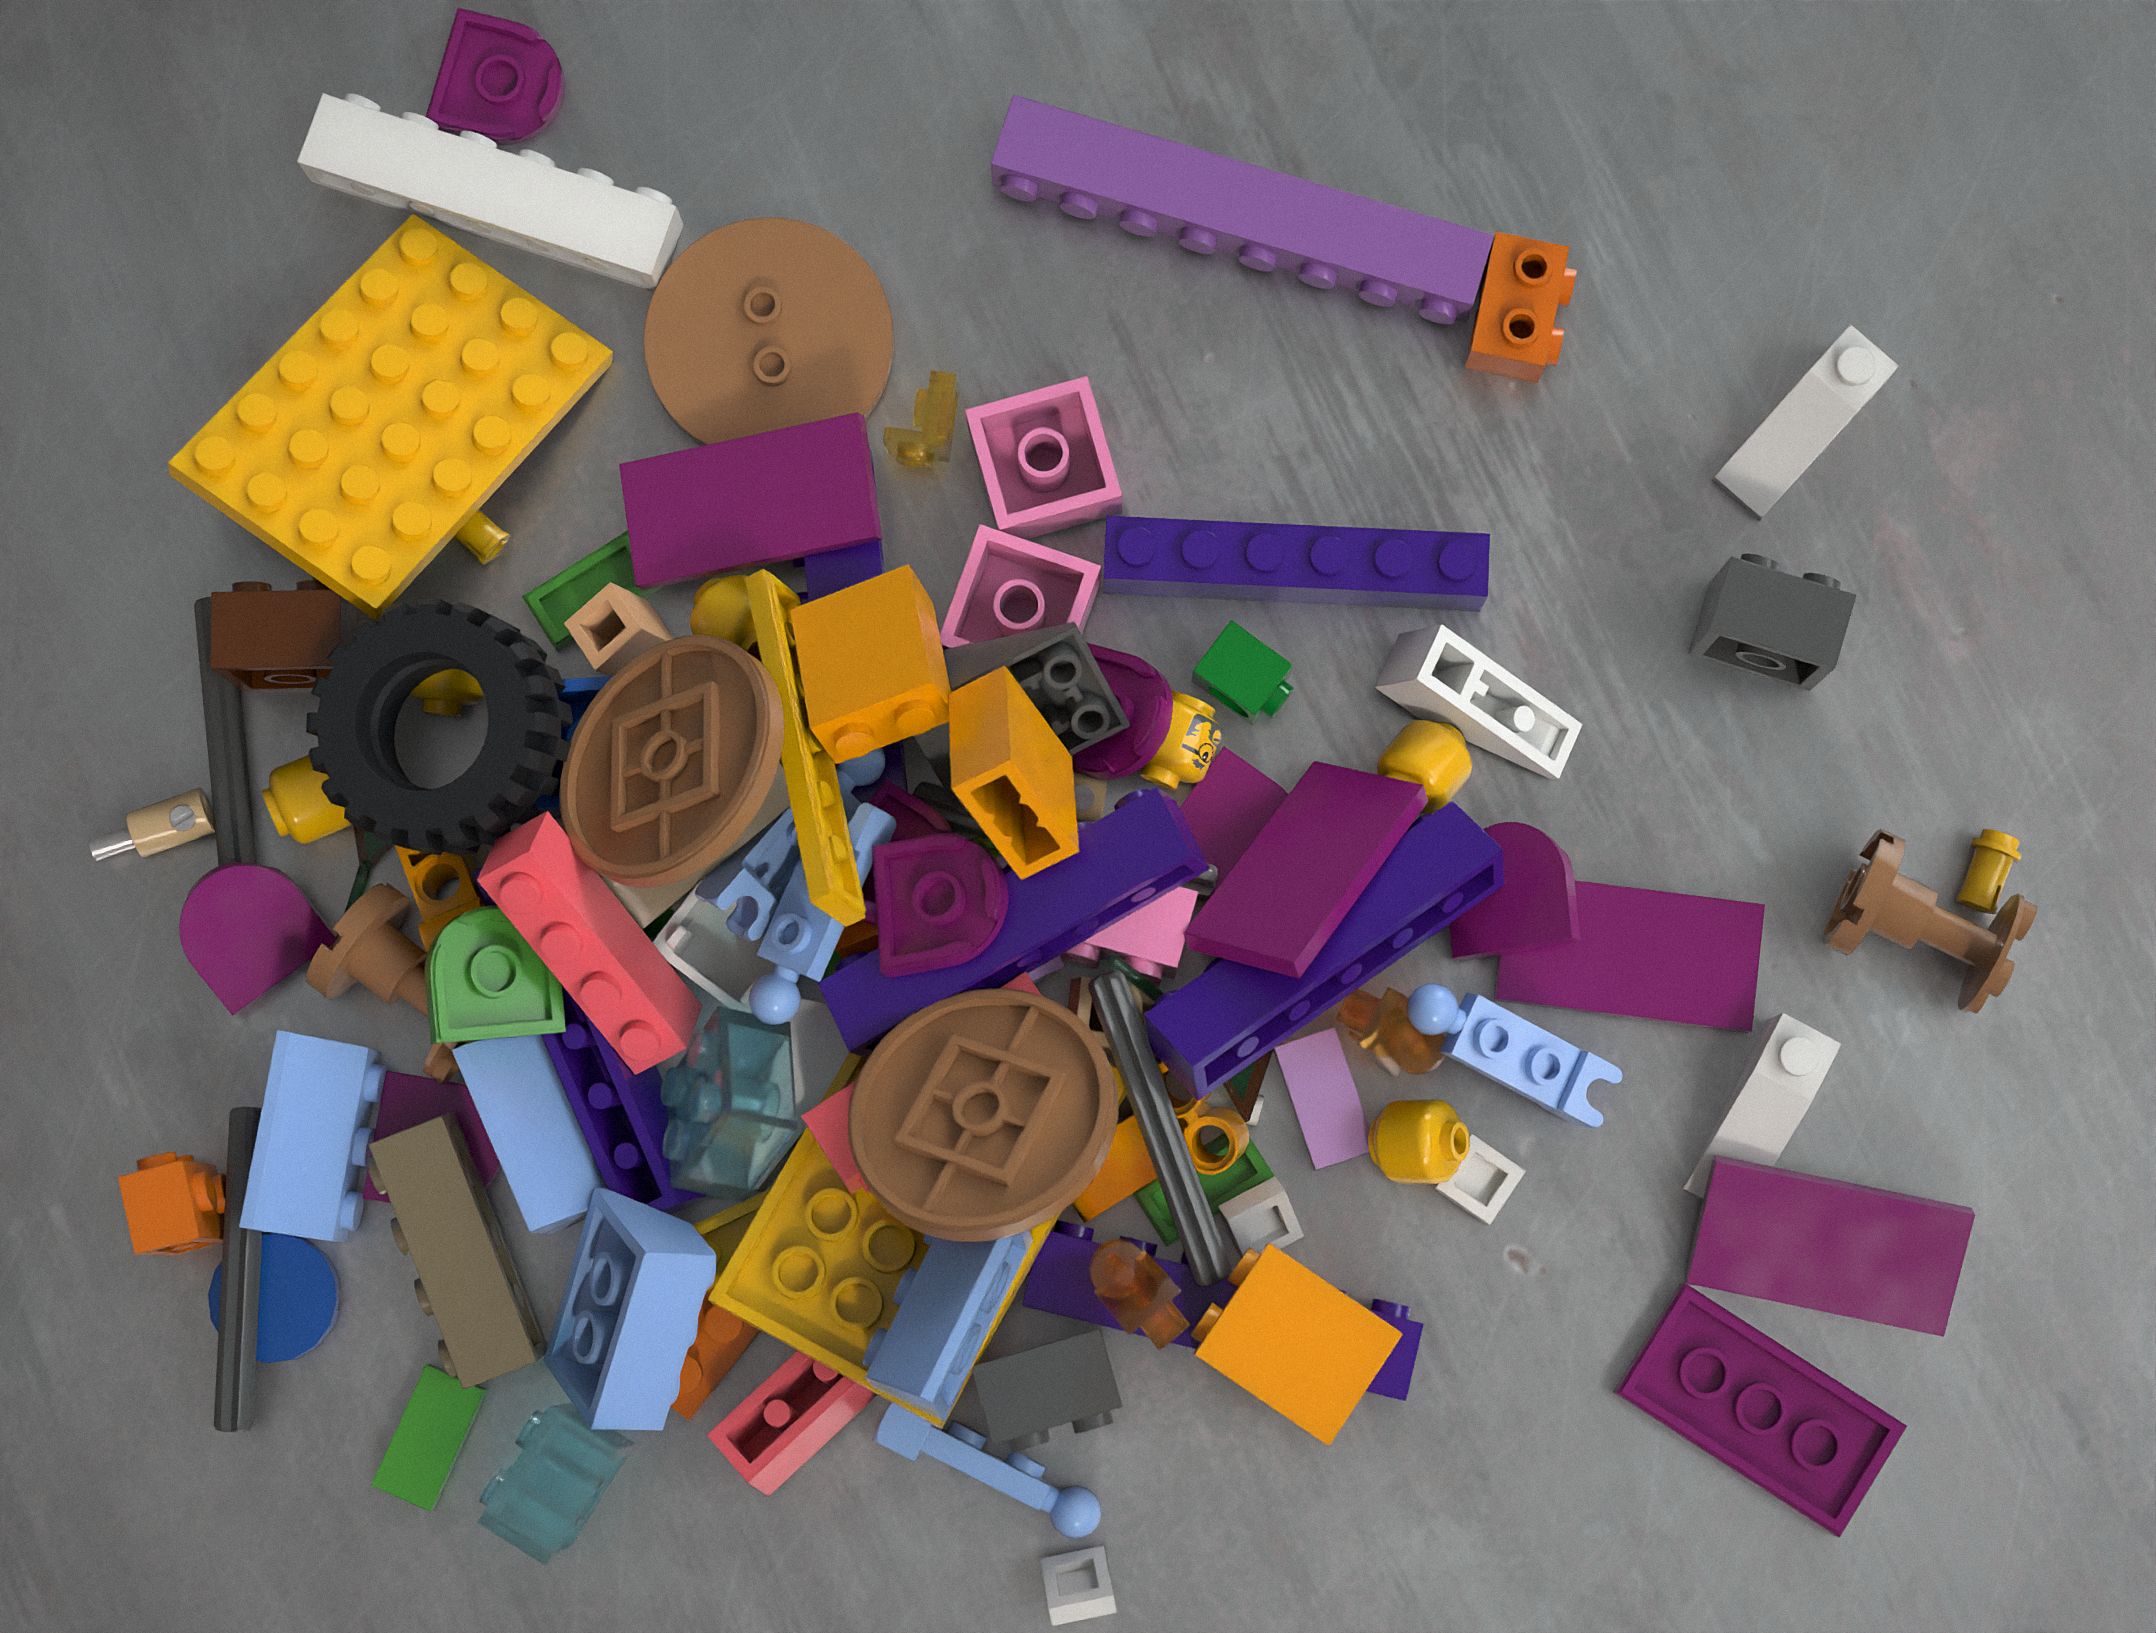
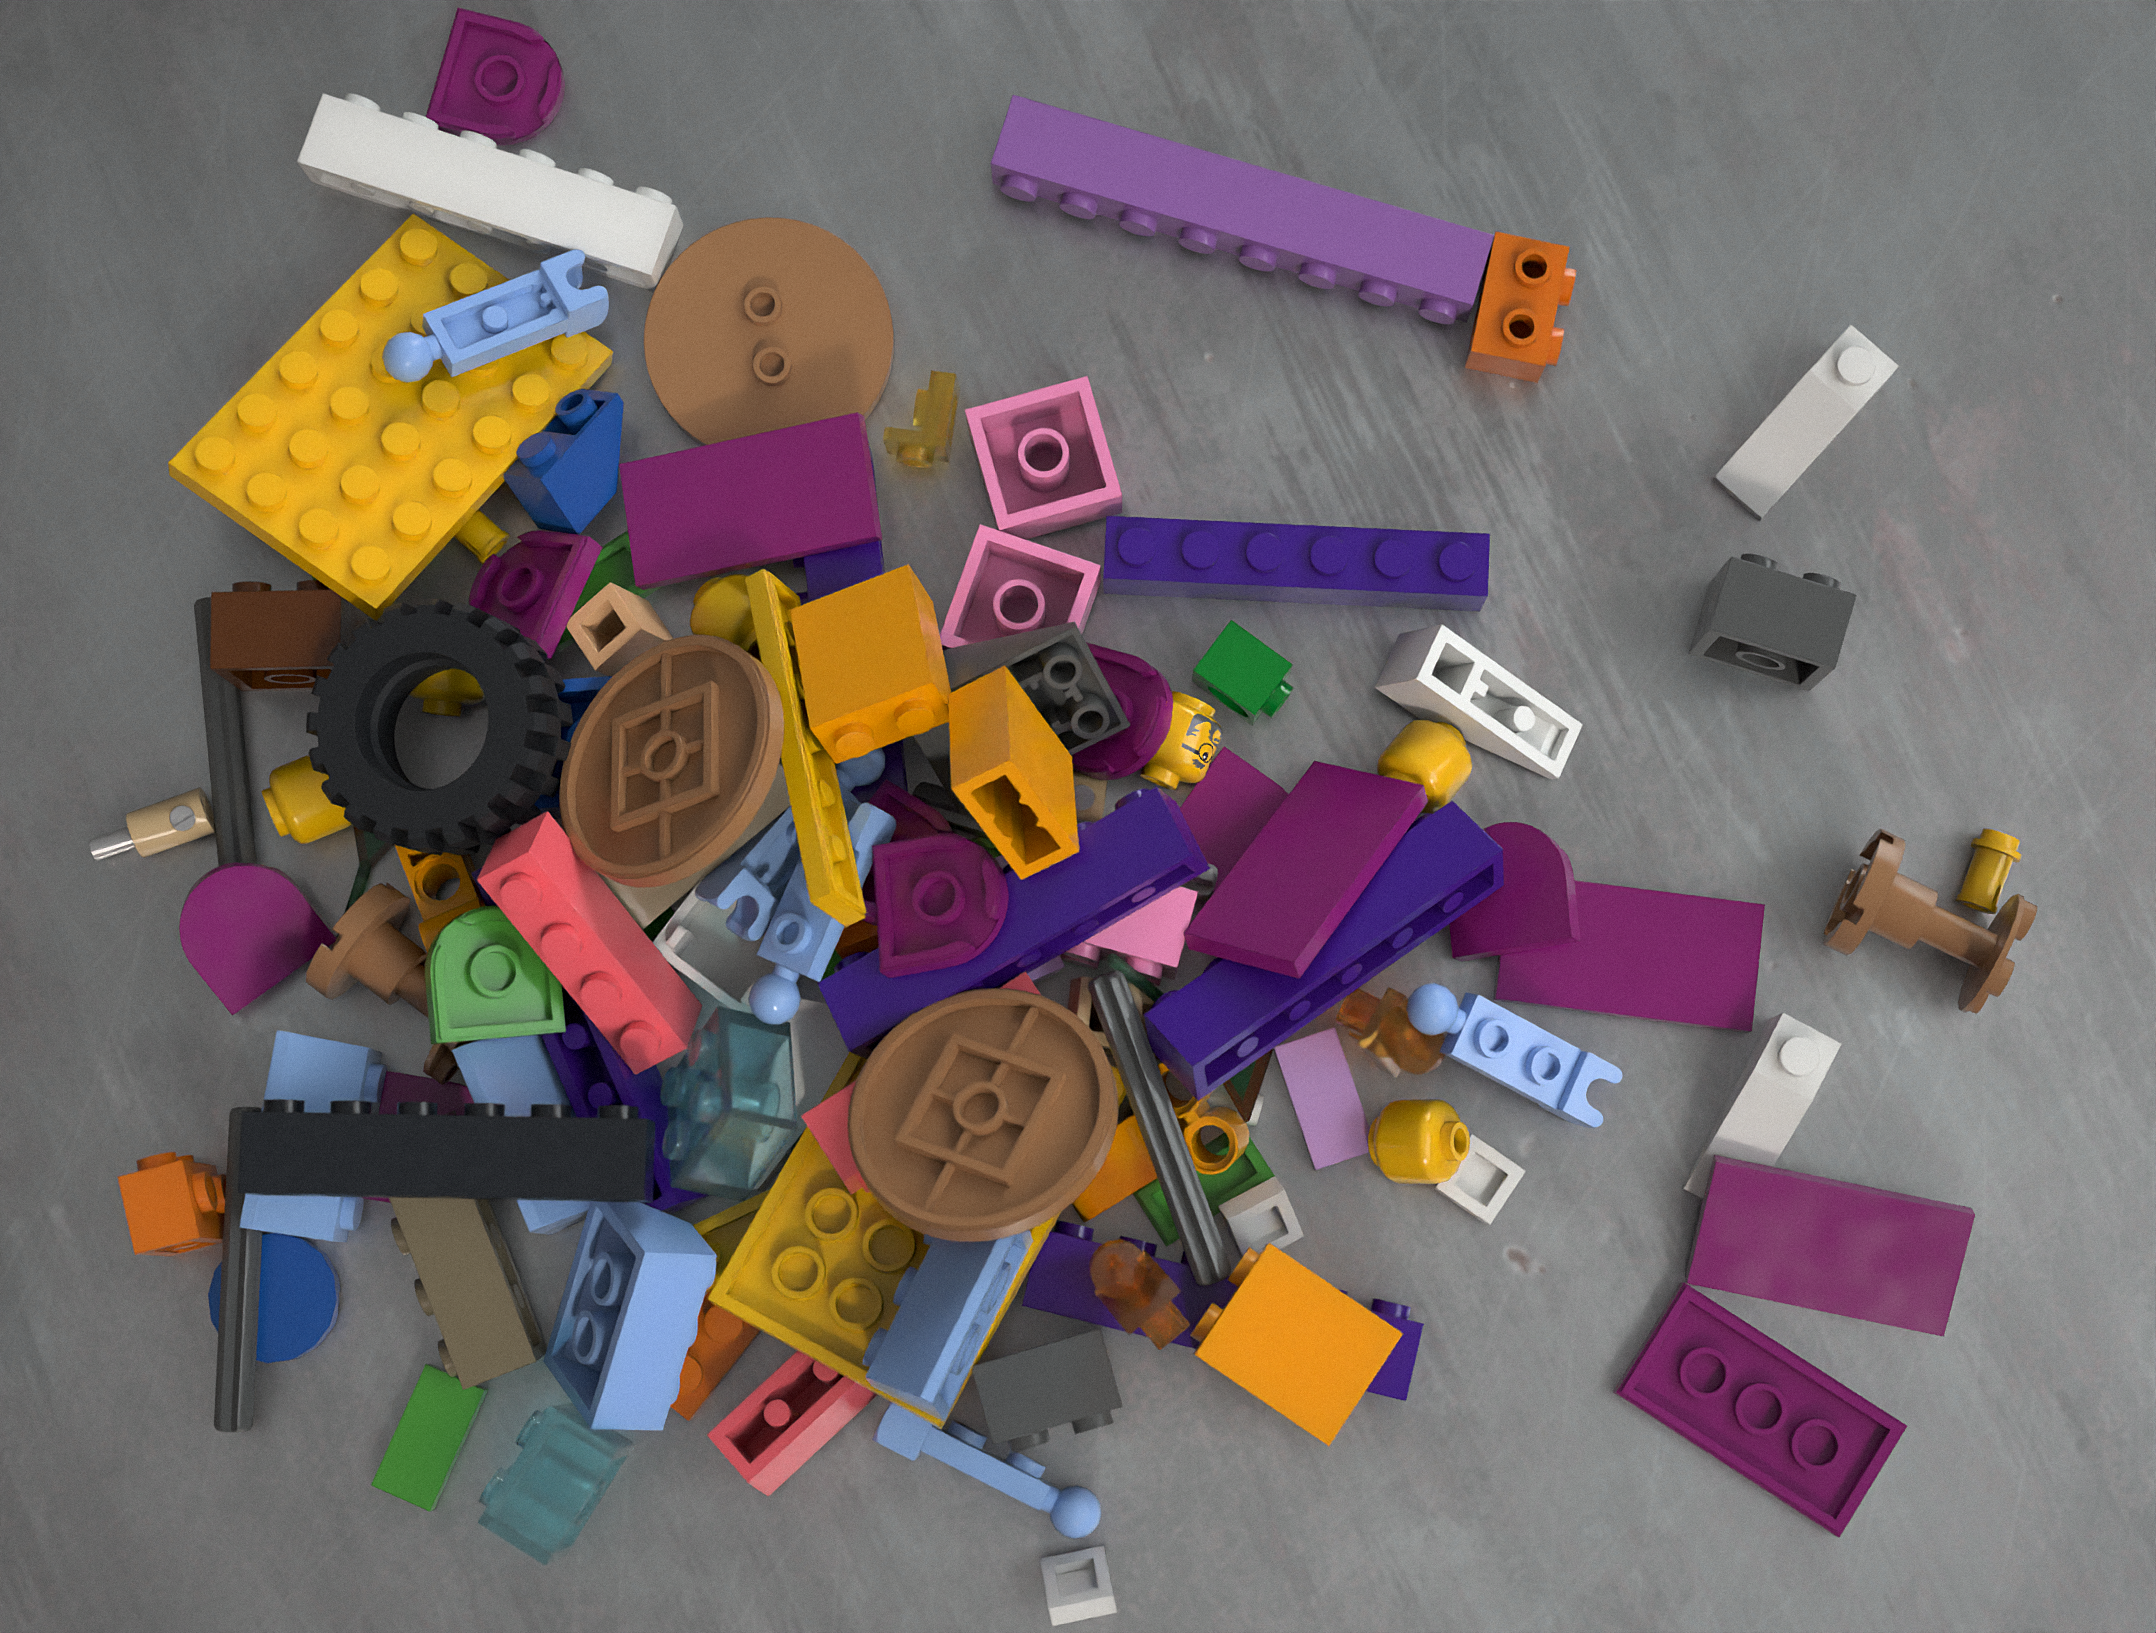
(447, 1154): none -> black brick
(500, 321): none -> light blue plate
(536, 583): none -> magenta tile
(572, 464): none -> blue slope

